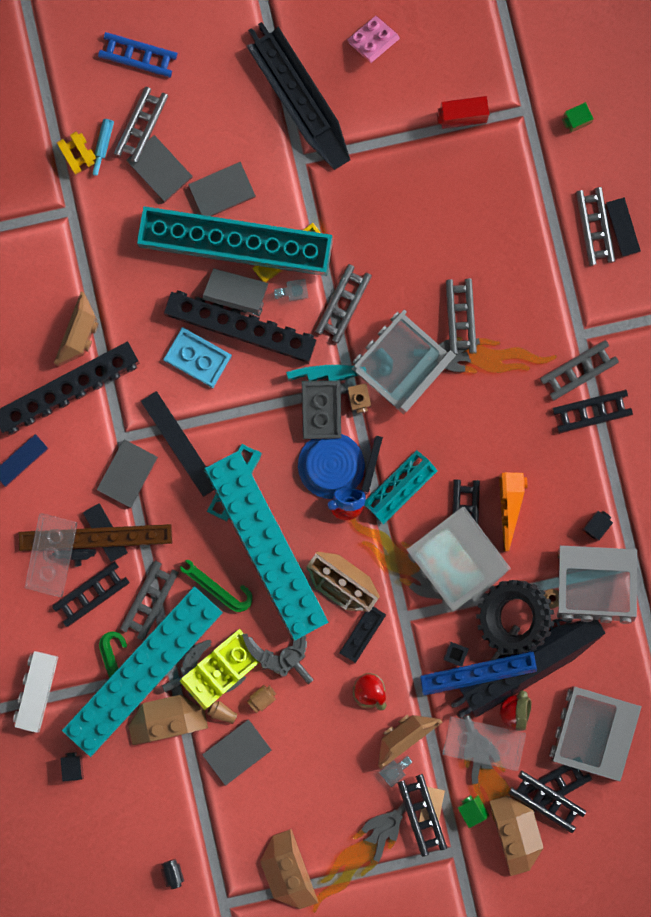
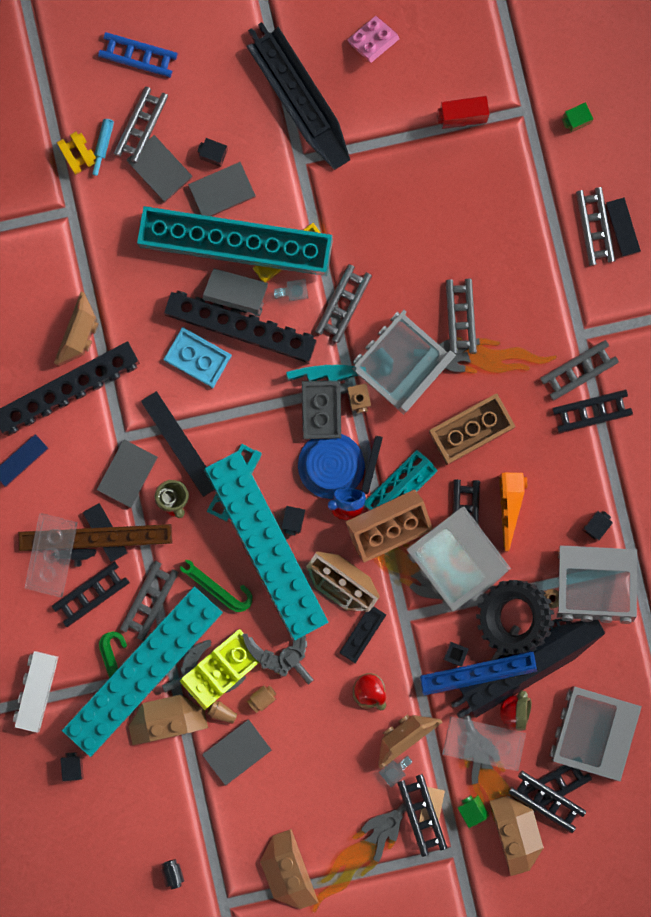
(172, 497): none -> olive piece
(212, 152): none -> black brick
(293, 520): none -> black brick
(389, 525): none -> nougat brick
(471, 429): none -> medium nougat brick

